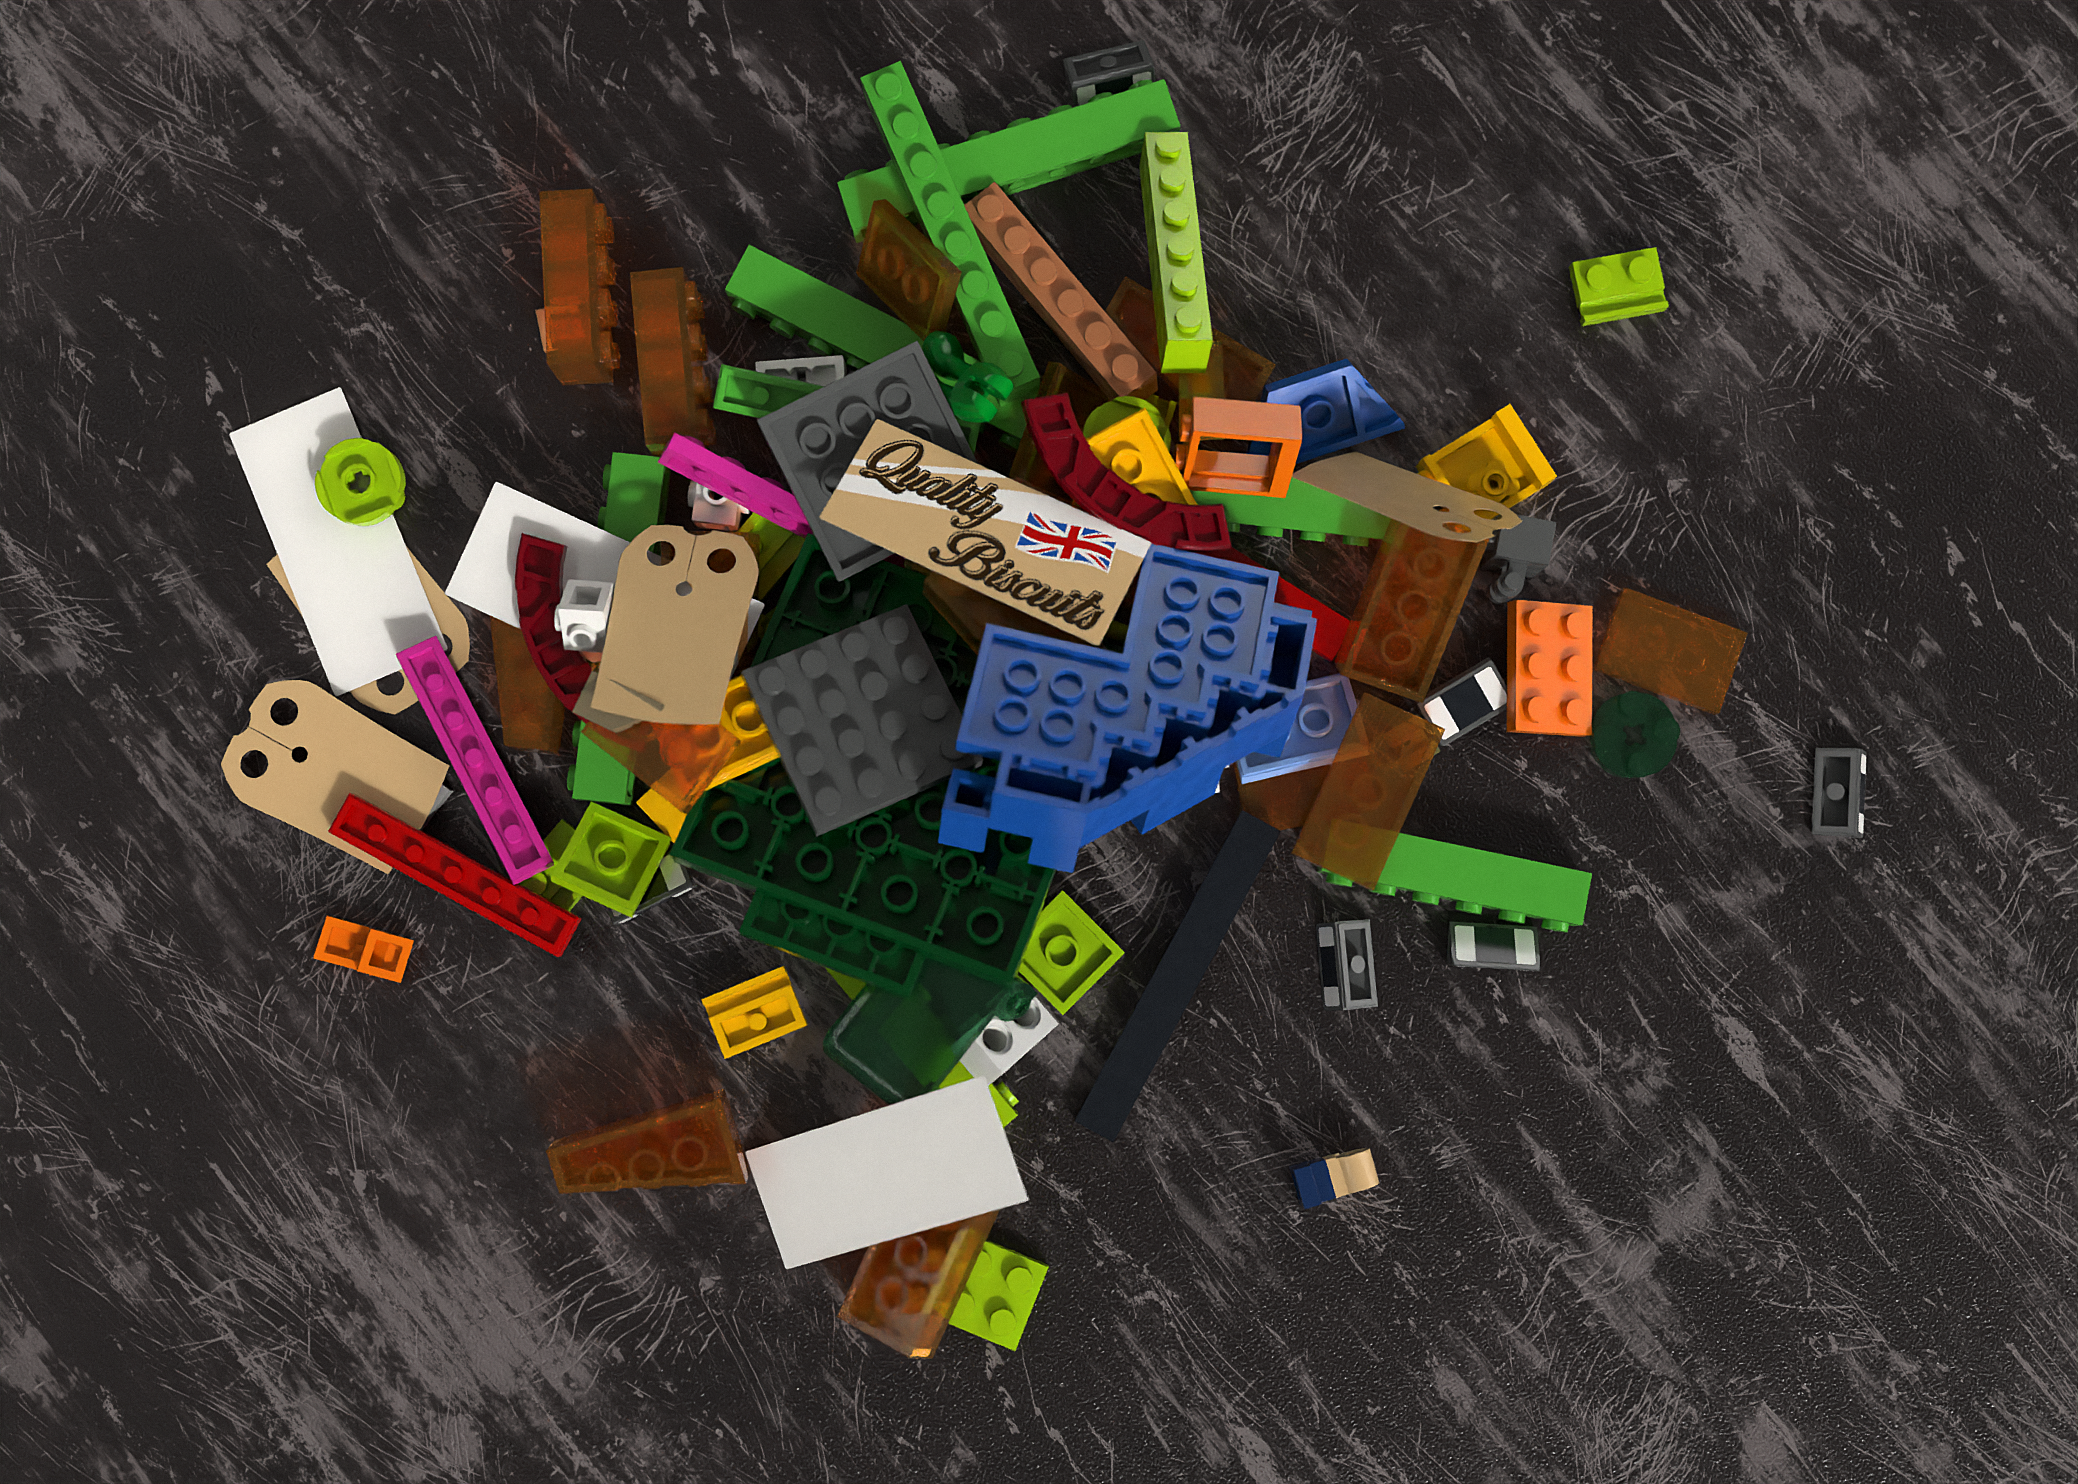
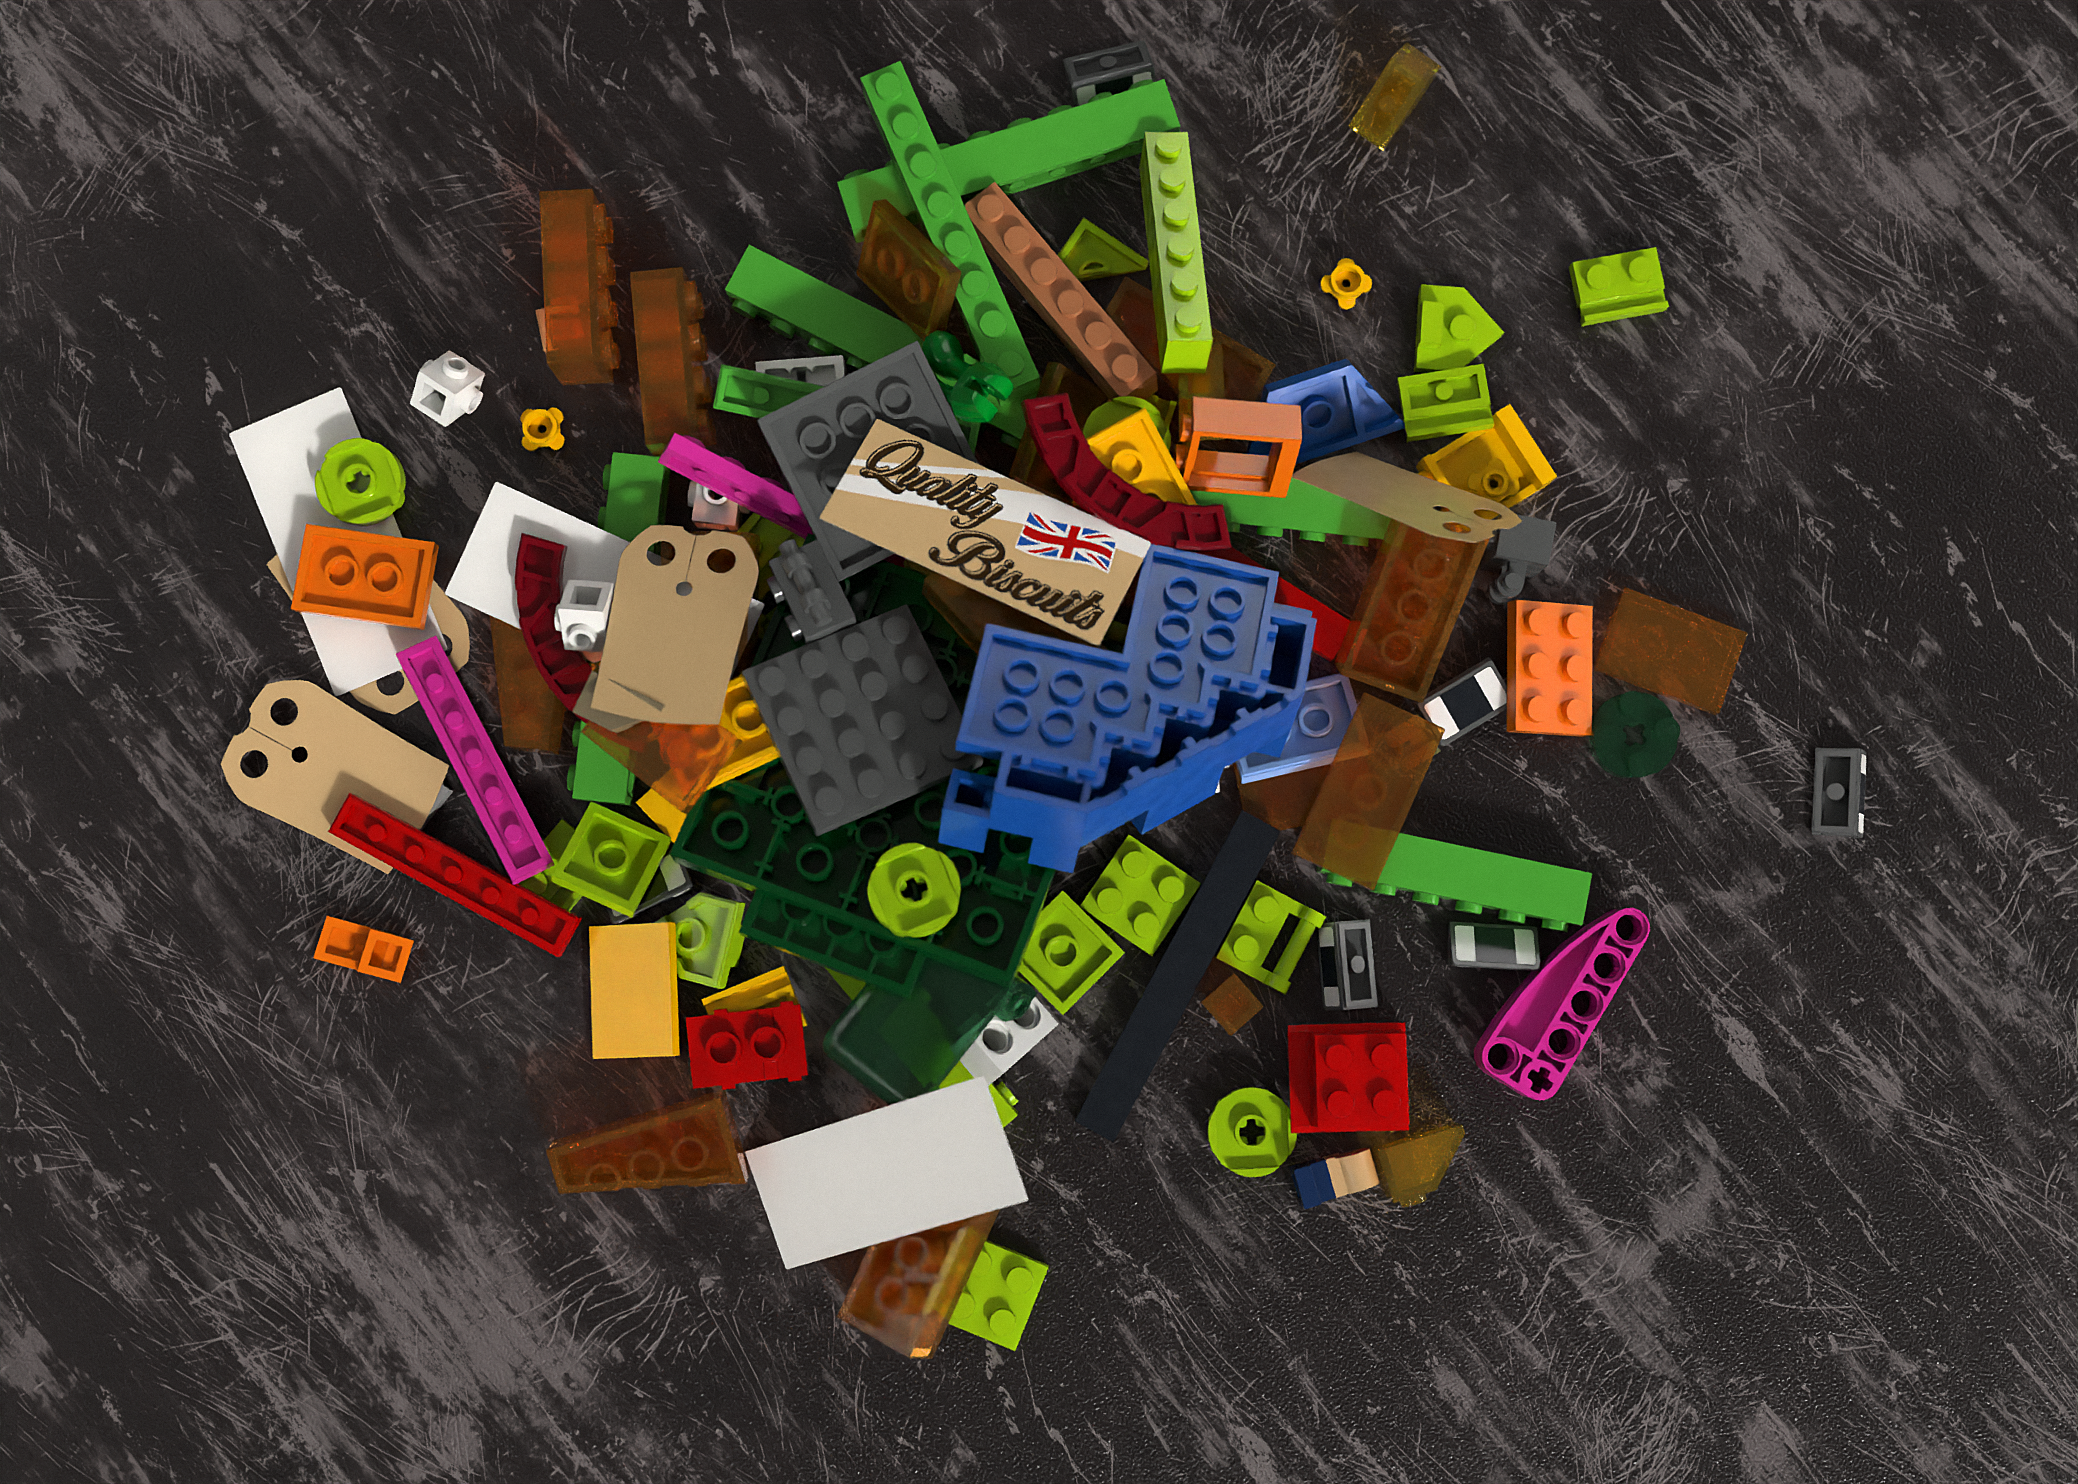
(365, 576): none -> orange plate
(447, 388): none -> white brick
(533, 420): none -> yellow plate
(634, 990): none -> yellow tile
(707, 938): none -> lime plate
(747, 1046): none -> red piece
(810, 592): none -> dark grey brick
(924, 866): none -> lime plate
(1096, 254): none -> lime tile
(1140, 895): none -> lime plate
(1232, 1004): none -> clear orange tile
(1232, 1114): none -> lime plate
(1257, 929): none -> lime plate
(1348, 1077): none -> red piece
(1349, 271): none -> yellow plate
(1394, 95): none -> clear yellow slope
(1417, 1163): none -> clear yellow slope
(1445, 402): none -> lime plate
(1450, 329): none -> lime plate
(1544, 1005): none -> dark pink beam

